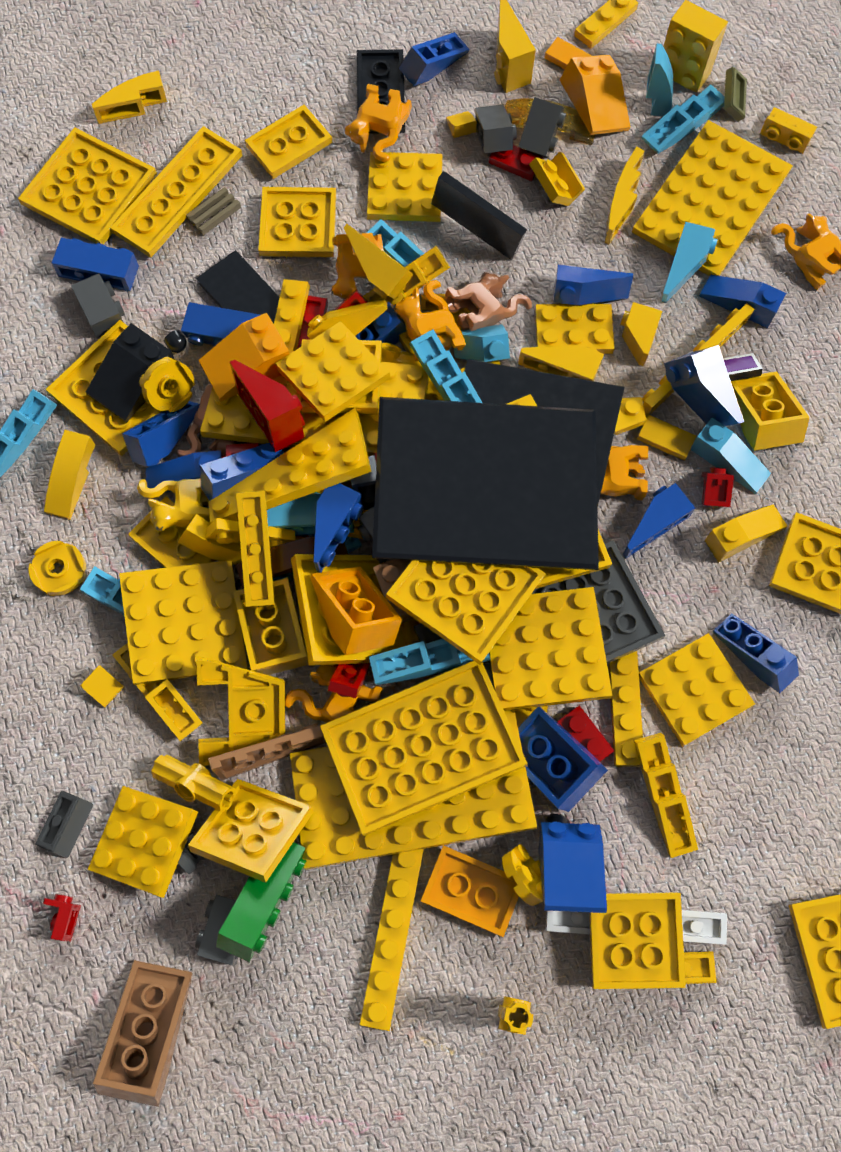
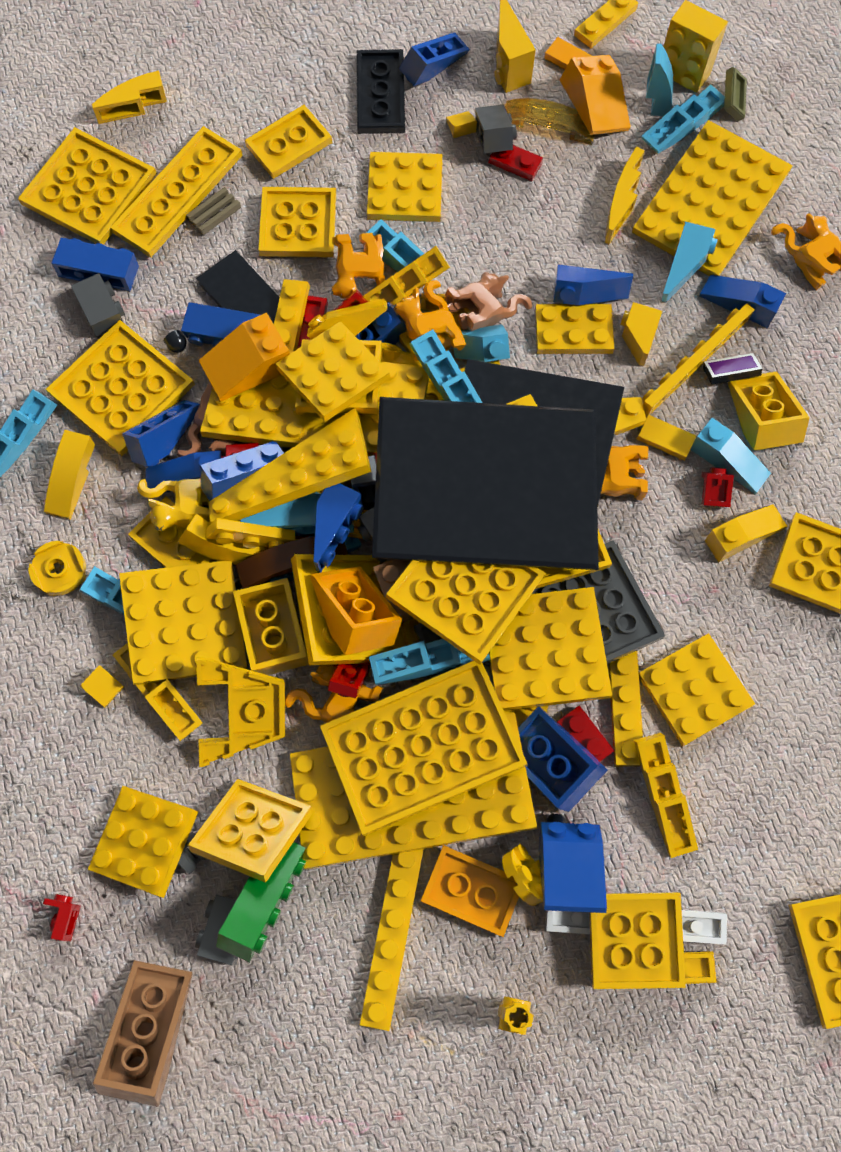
(64, 824): dark grey slope -> none
(118, 377): black slope -> none
(155, 378): yellow plate -> none
(193, 782): yellow piece -> none
(255, 548): yellow plate -> none
(261, 754): medium nougat wing -> none
(269, 405): red slope -> none
(378, 266): yellow slope -> none
(380, 118): light orange animal -> none
(478, 215): black tile -> none
(542, 127): dark grey brick -> none
(558, 179): yellow bracket -> none
(566, 361): yellow slope -> none
(664, 513): blue slope -> none
(705, 385): blue slope -> none
(758, 652): blue slope -> none
(788, 130): yellow bracket -> none

